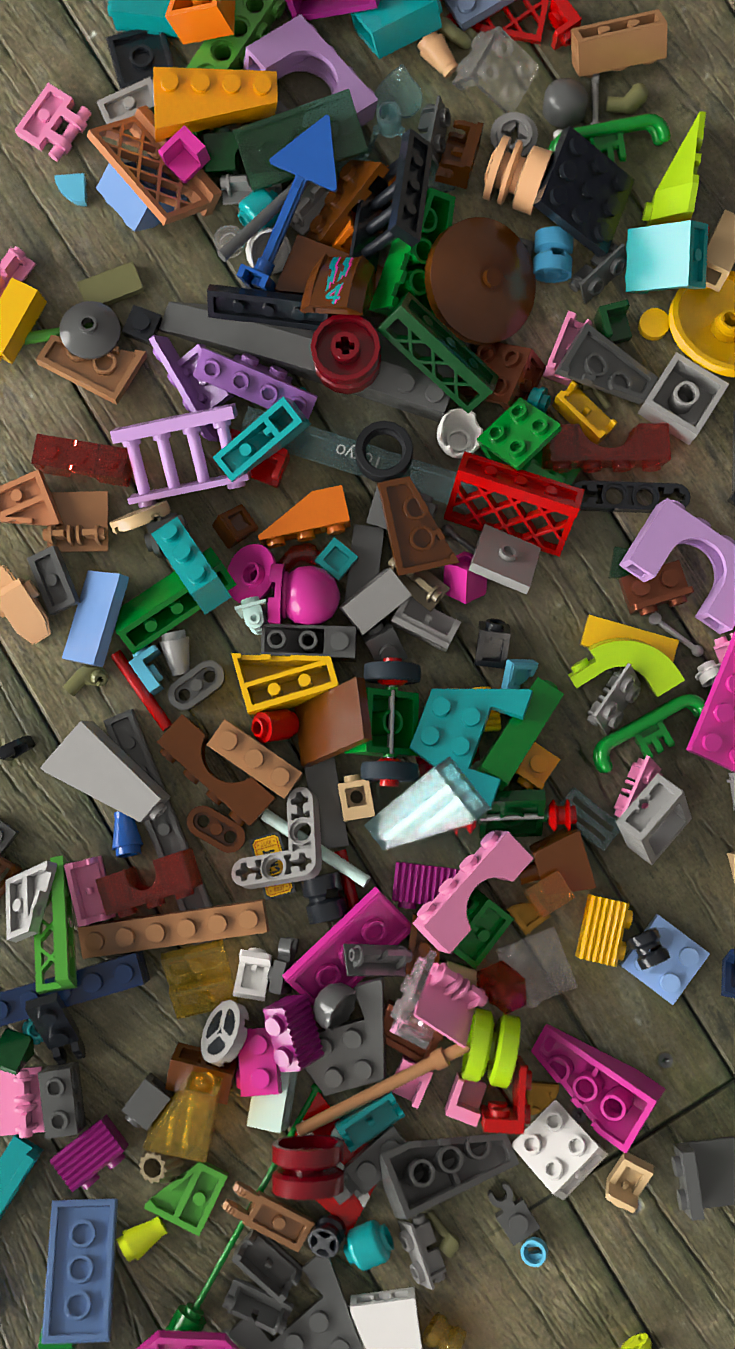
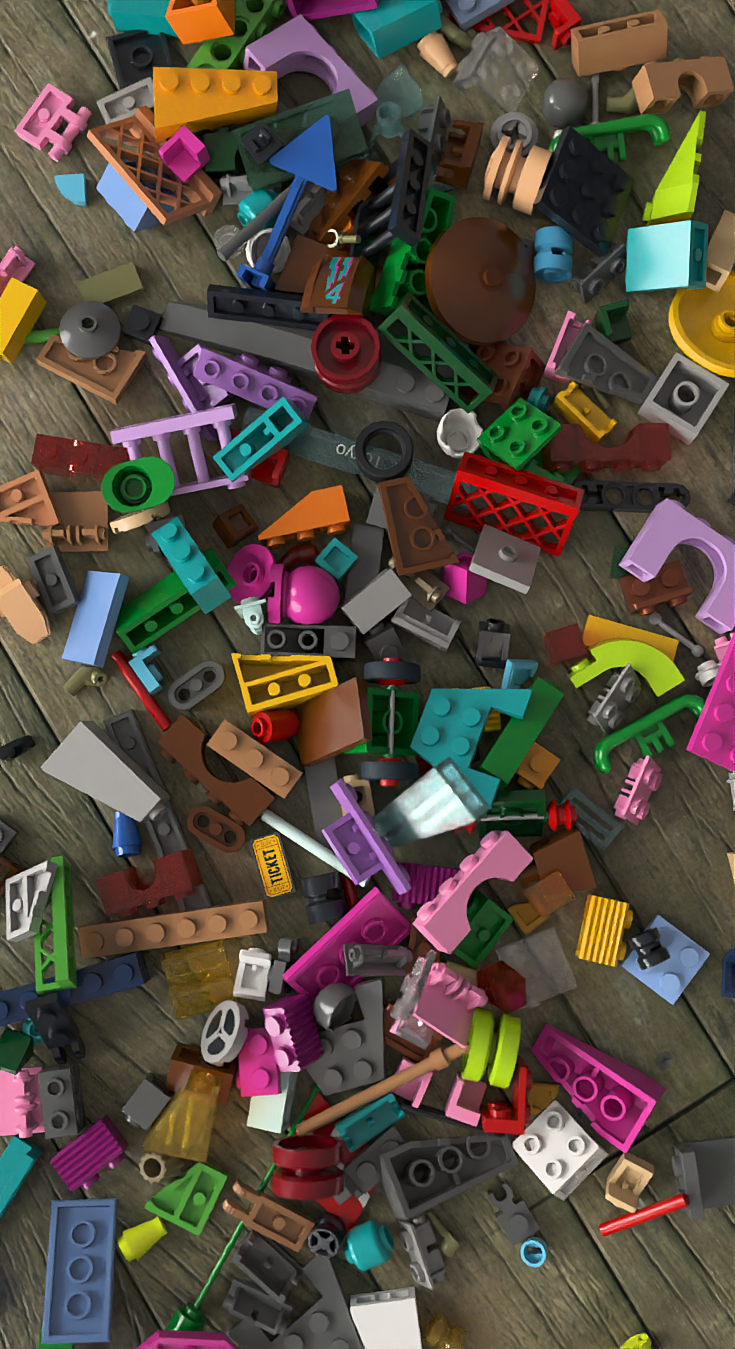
(84, 890): bright pink hinge -> none
(138, 484): none -> green piece
(176, 651): light grey cone -> none
(261, 143): none -> black tile
(297, 849): light grey beam -> none
(342, 239): none -> olive hand
(359, 845): none -> medium lavender bracket
(406, 1105): none -> black piece
(564, 644): none -> clear red brick
(644, 1214): none -> bar
(653, 324): yellow tile -> none
(654, 828): light grey window -> none
(703, 79): none -> medium nougat arch

